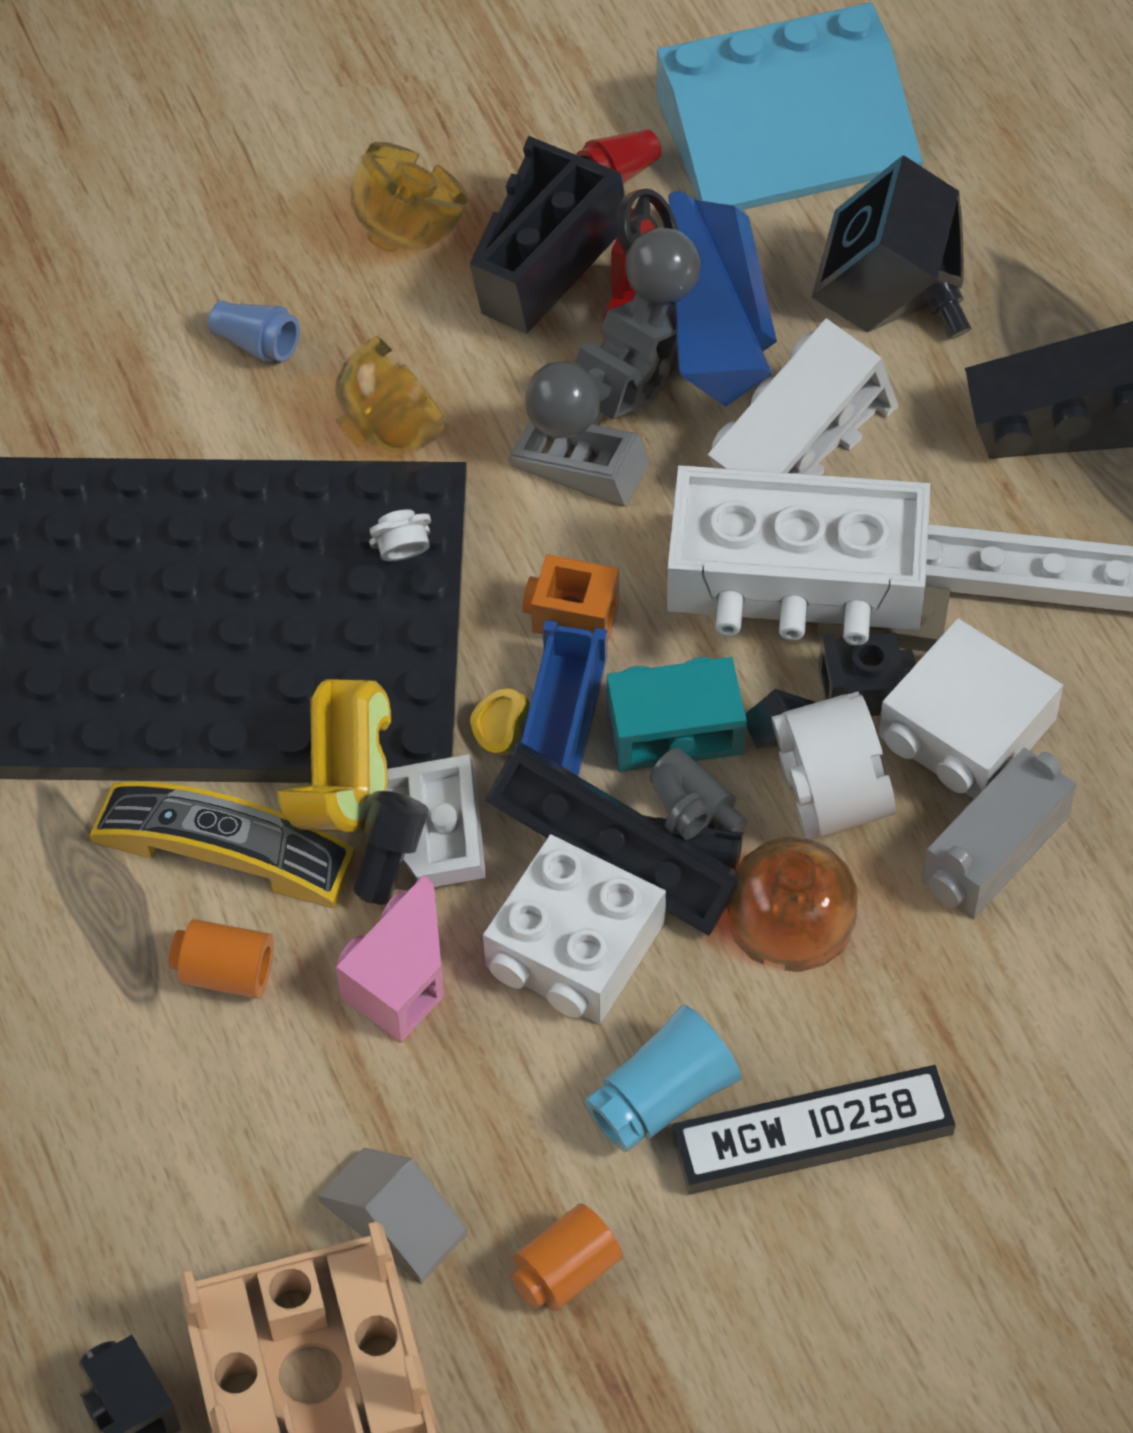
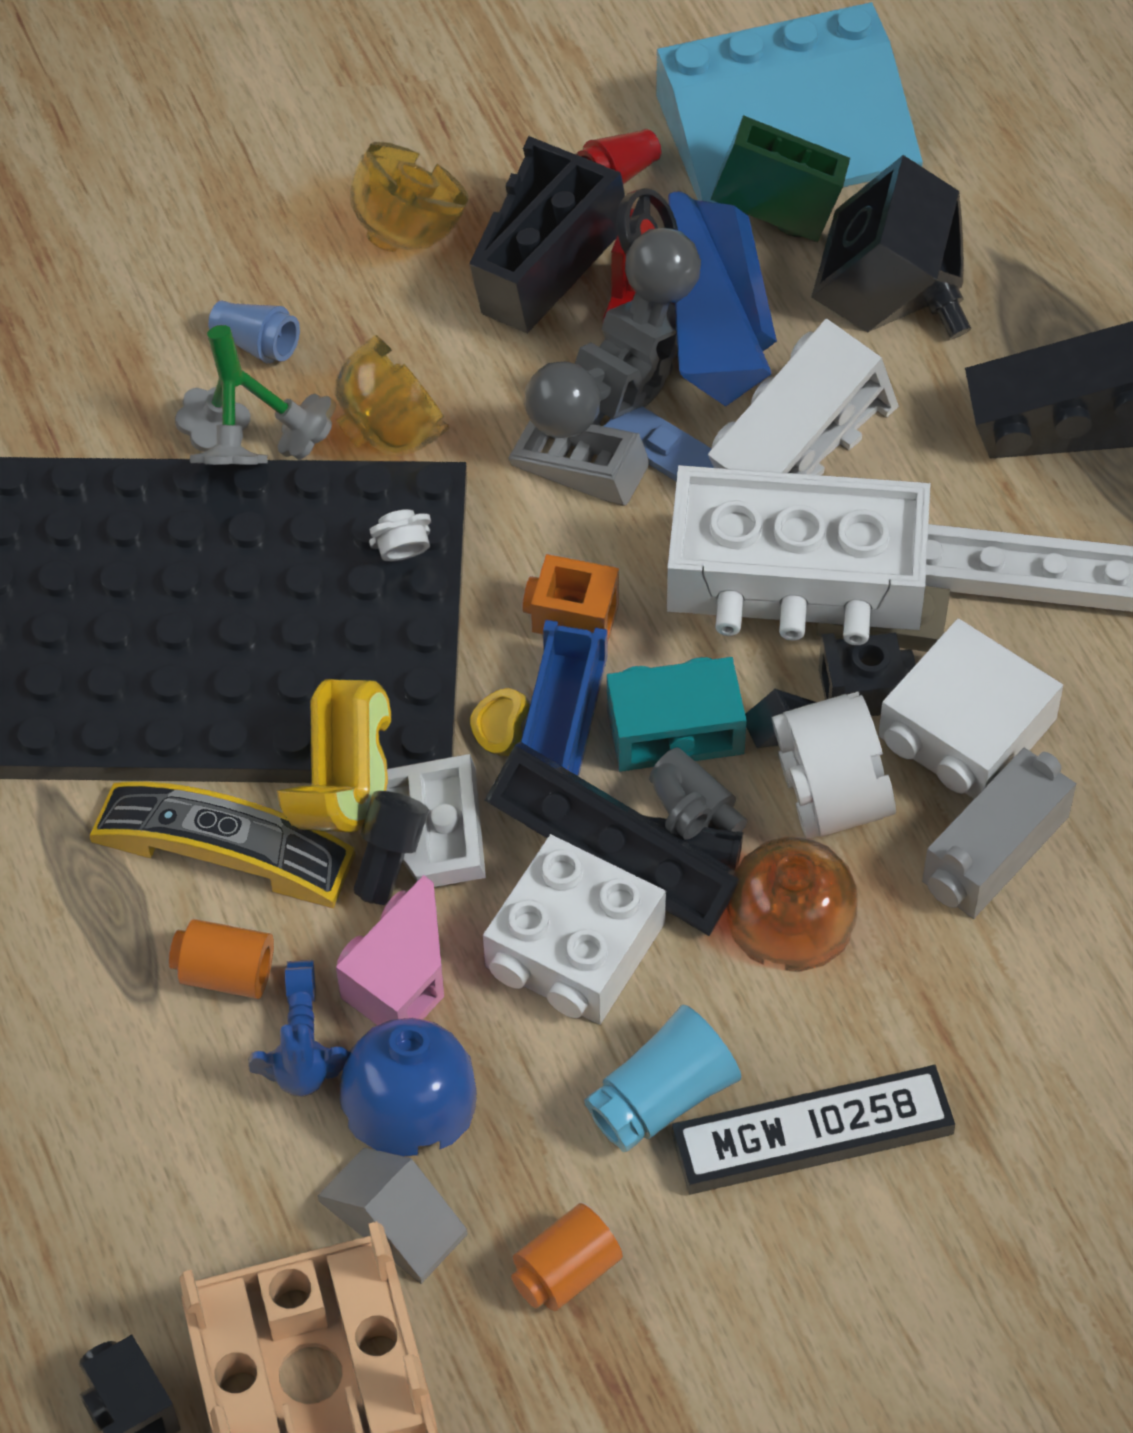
(217, 420): none -> light grey plant
(299, 1061): none -> blue piece
(408, 1087): none -> blue cylinder
(663, 442): none -> medium blue piece
(781, 179): none -> dark green brick

